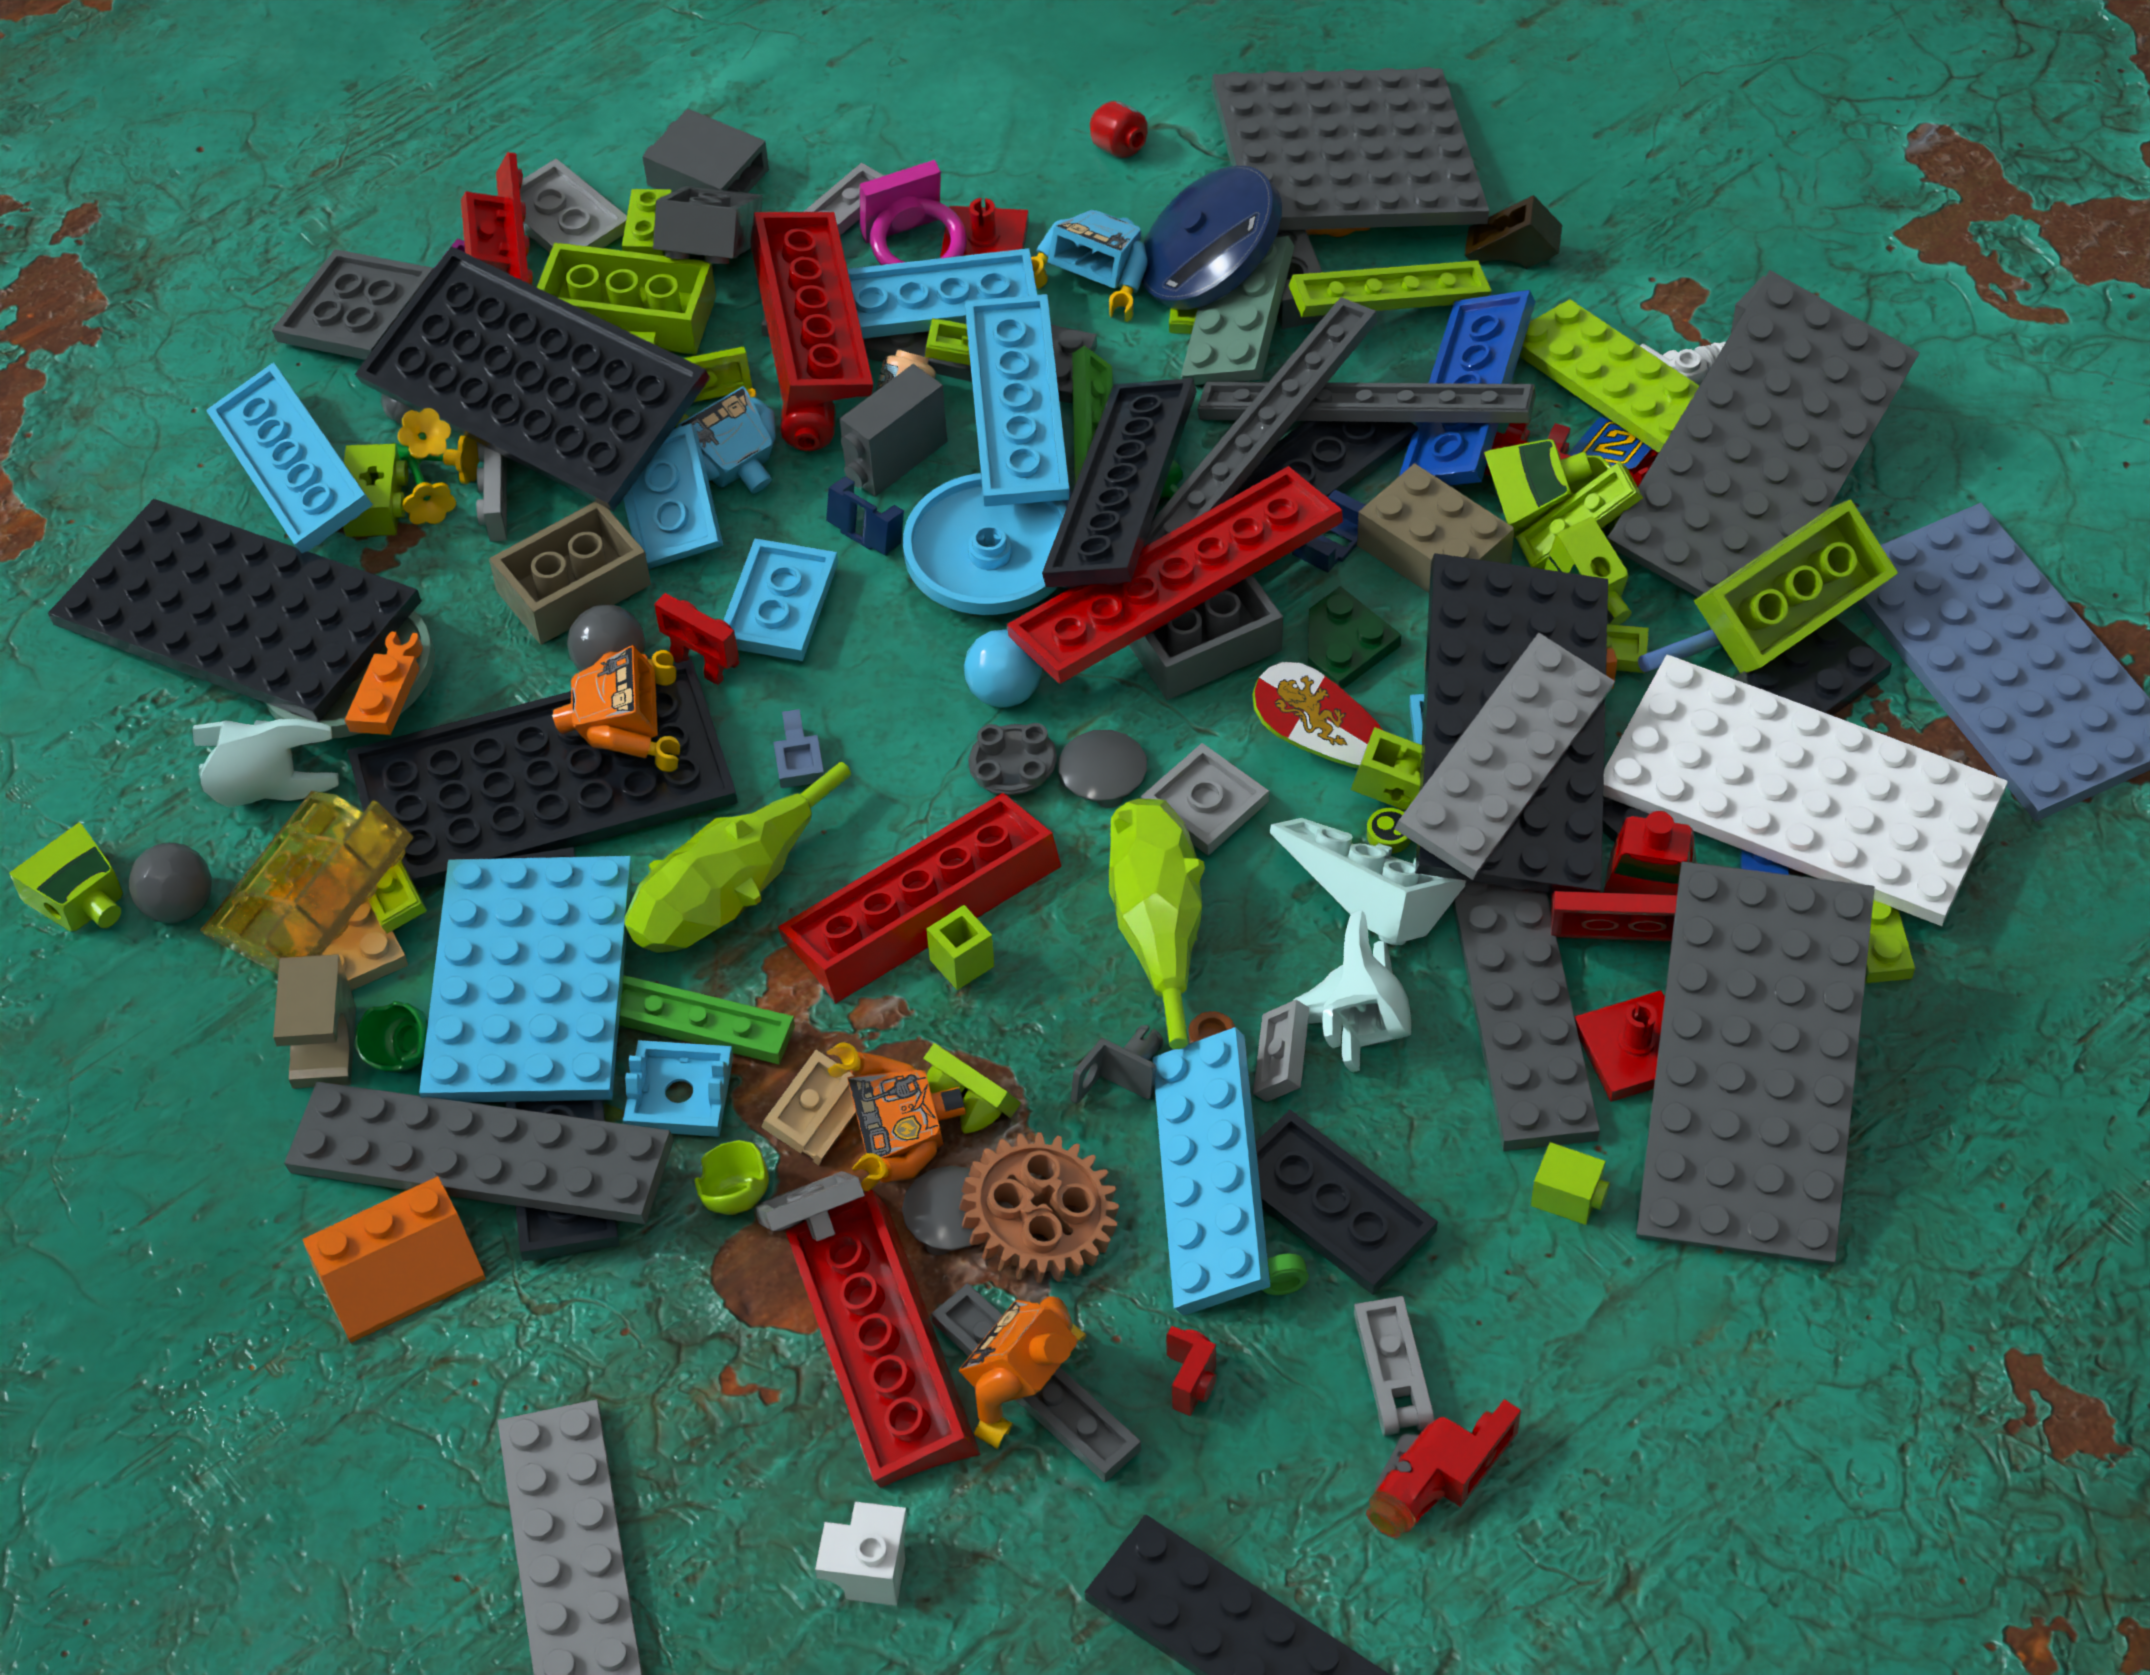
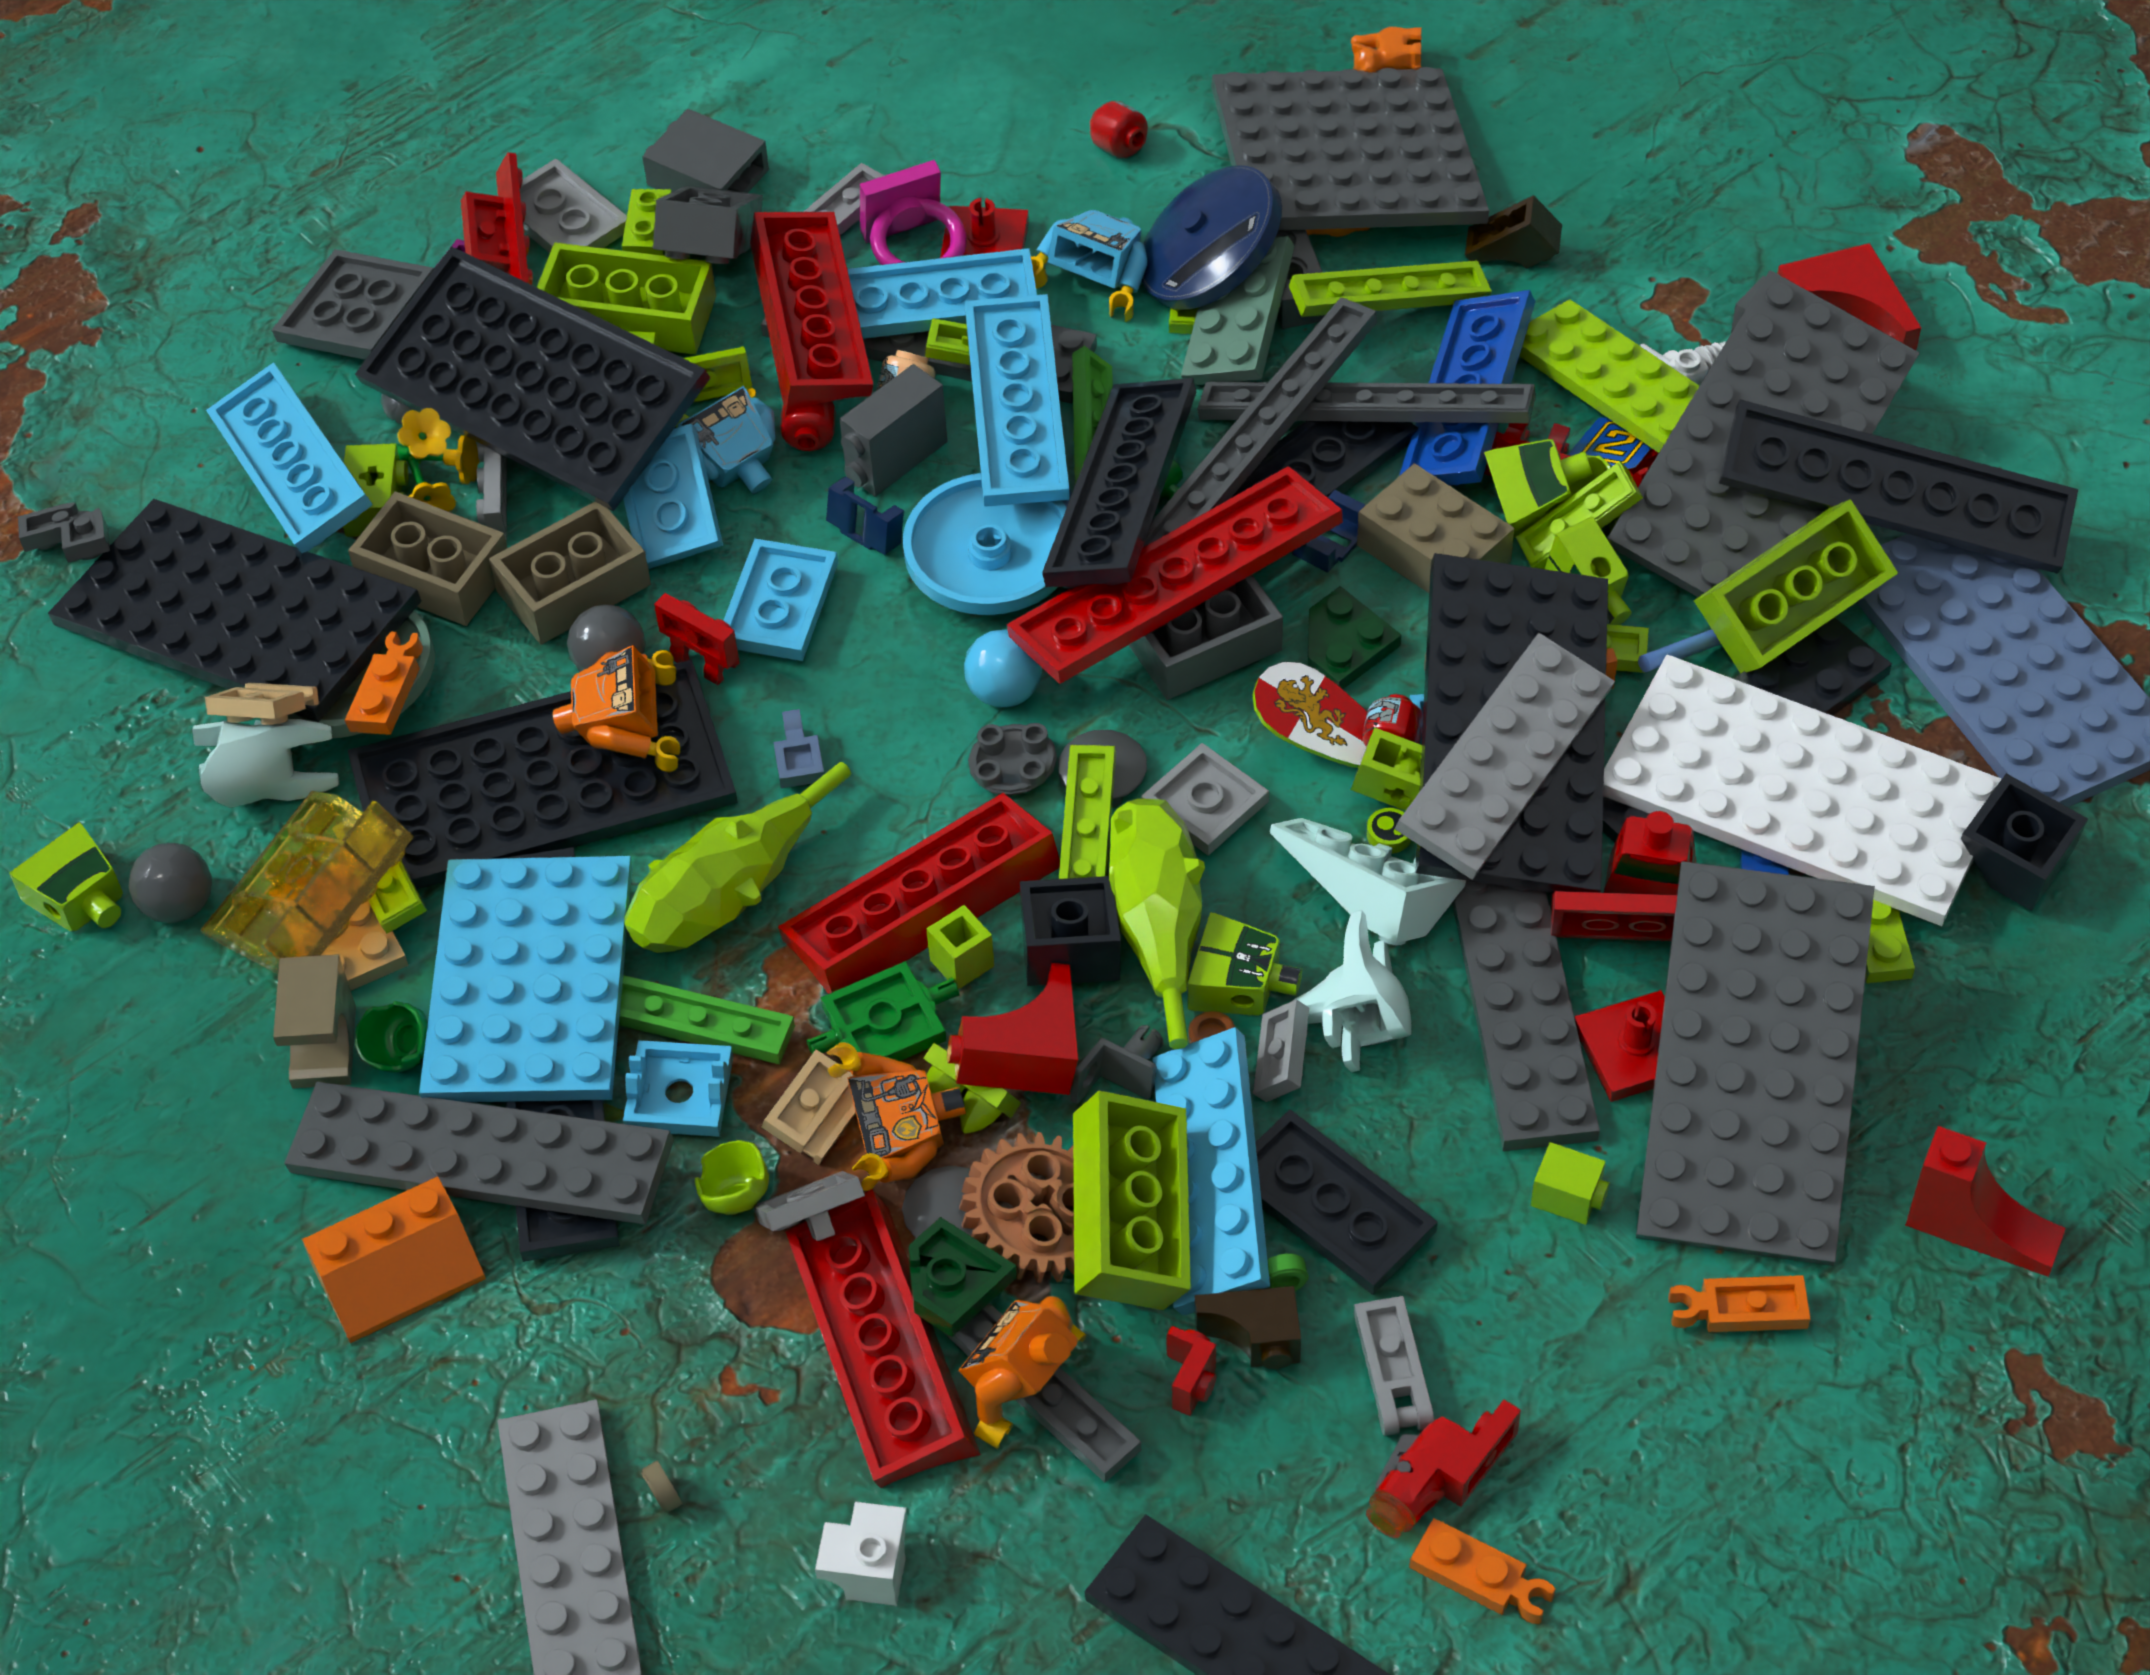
(81, 532): none -> dark grey plate
(264, 701): none -> tan plate
(433, 553): none -> dark tan brick
(661, 1487): none -> dark tan tile
(885, 1014): none -> green plate
(954, 1276): none -> dark green plate
(1021, 1048): none -> red arch
(1070, 925): none -> black slope
(1087, 811): none -> lime plate
(1131, 1201): none -> lime brick
(1238, 969): none -> lime torso
(1256, 1321): none -> dark brown arch
(1394, 49): none -> orange animal
(1394, 715): none -> red head
(1478, 1571): none -> orange plate
(1744, 1304): none -> orange plate
(1860, 286): none -> red arch
(1899, 486): none -> black plate
(1968, 1207): none -> red arch
(2022, 840): none -> black slope

